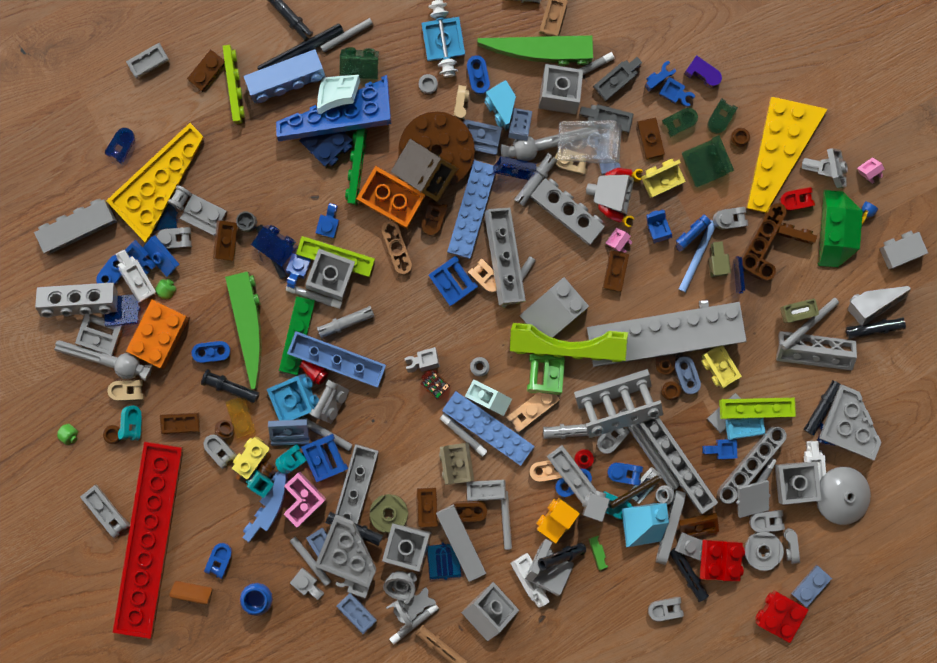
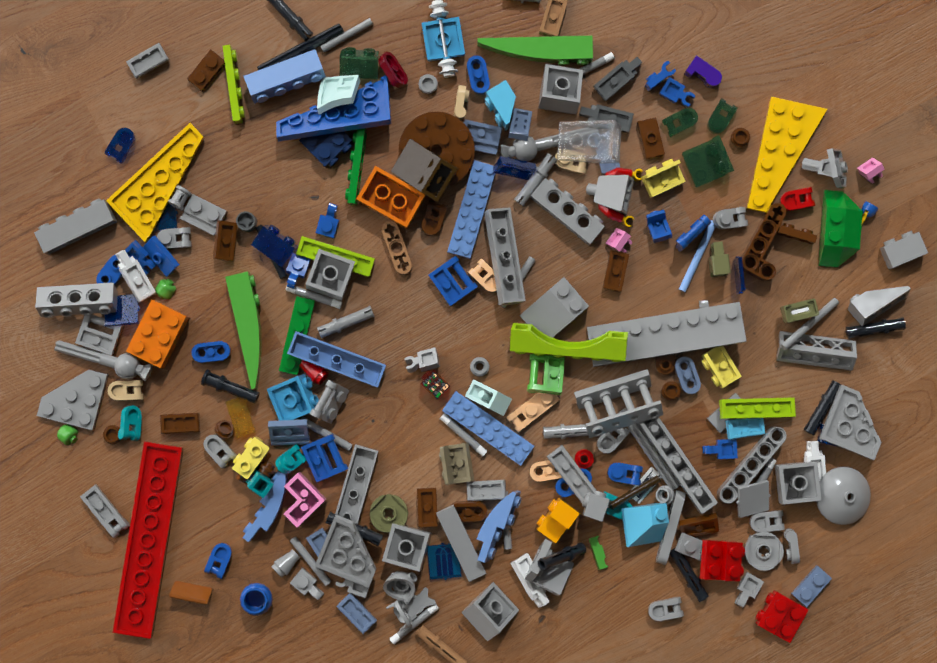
(76, 400): none -> light grey plate
(285, 563): none -> light grey cone
(393, 70): none -> dark red plate
(499, 518): none -> medium blue slope
(748, 586): none -> light grey plate

